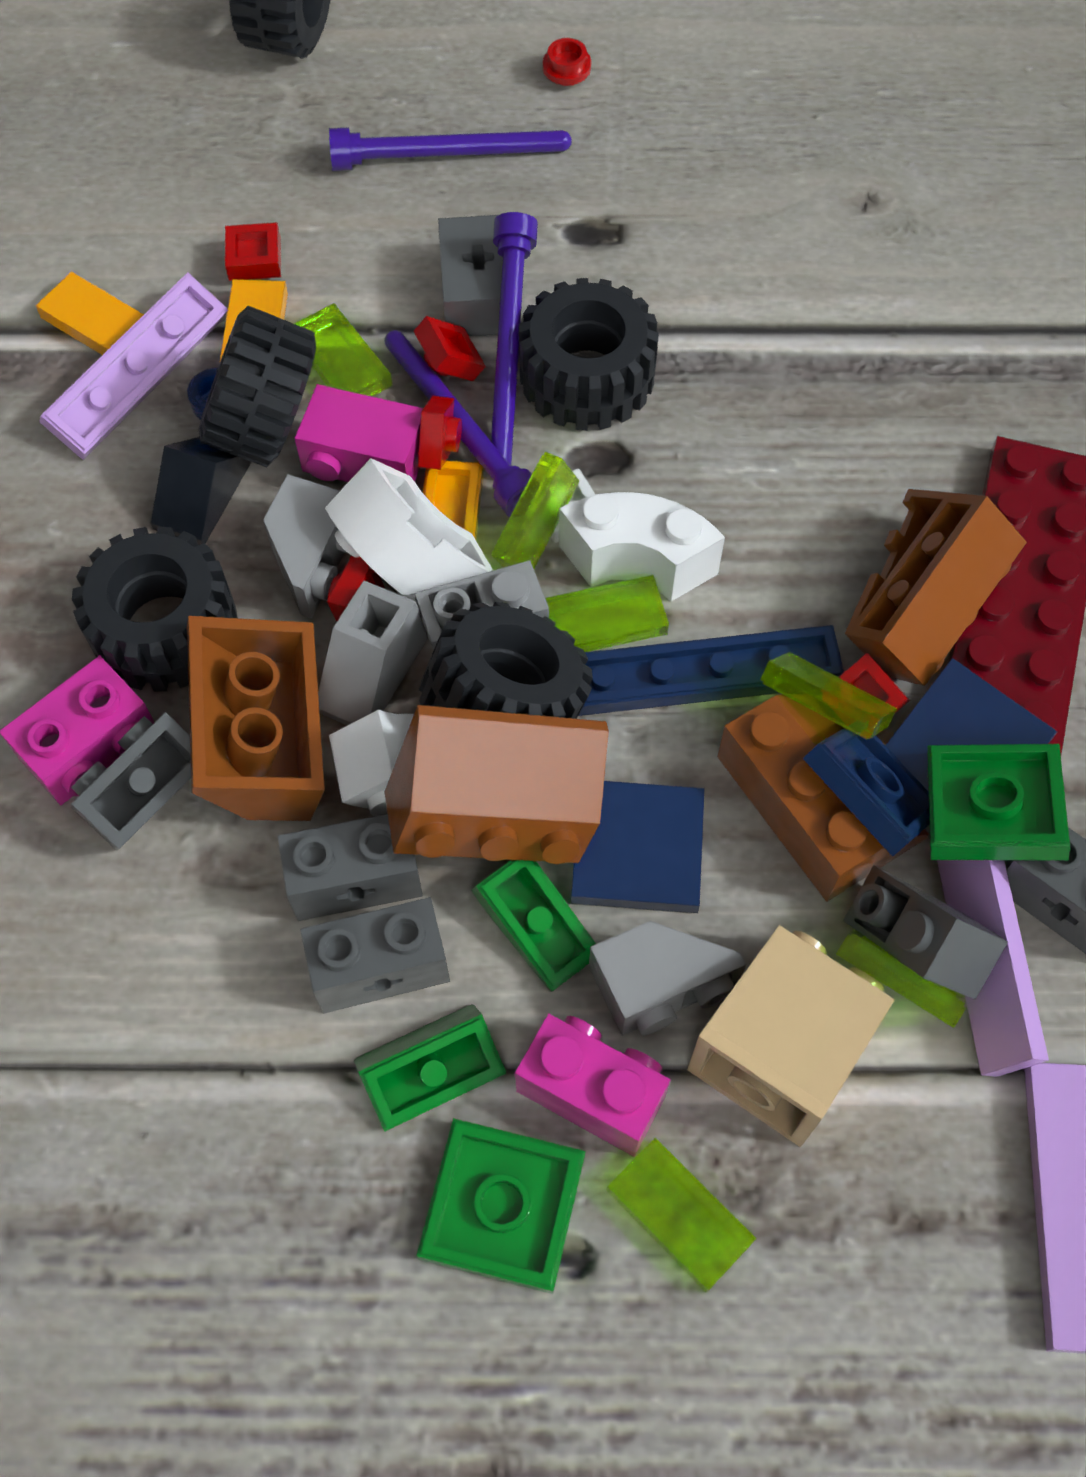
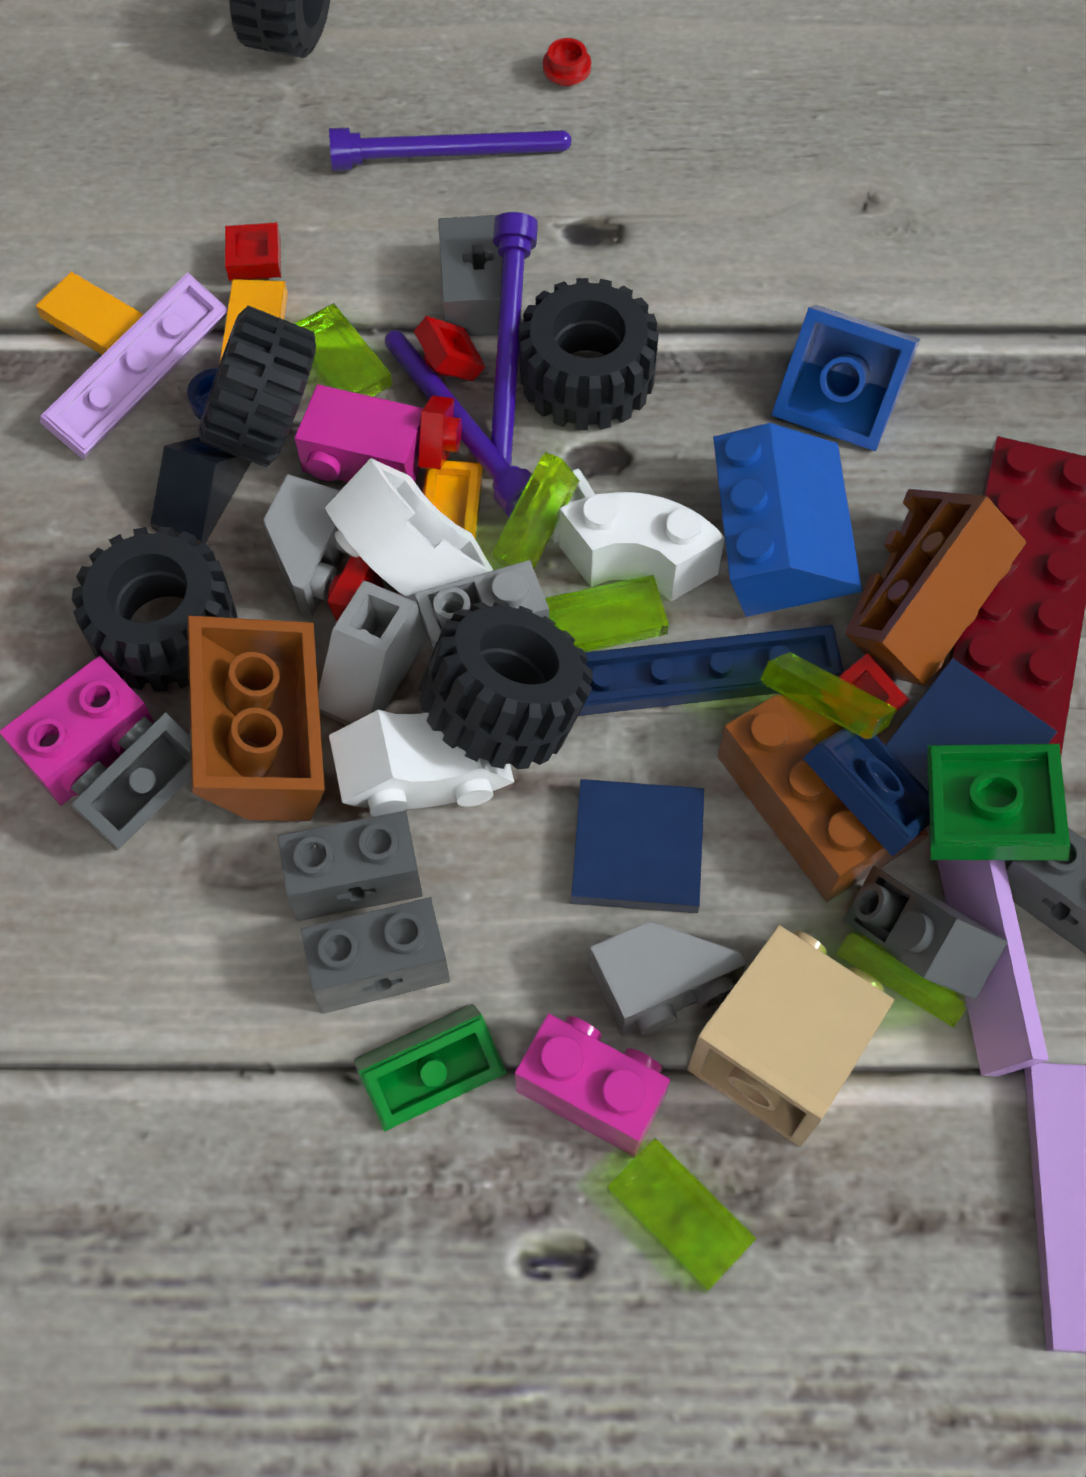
(497, 785): slope -> none
(502, 1205): green tile -> none
(536, 921): green slope -> none
(785, 518): none -> blue slope
(845, 376): none -> blue slope

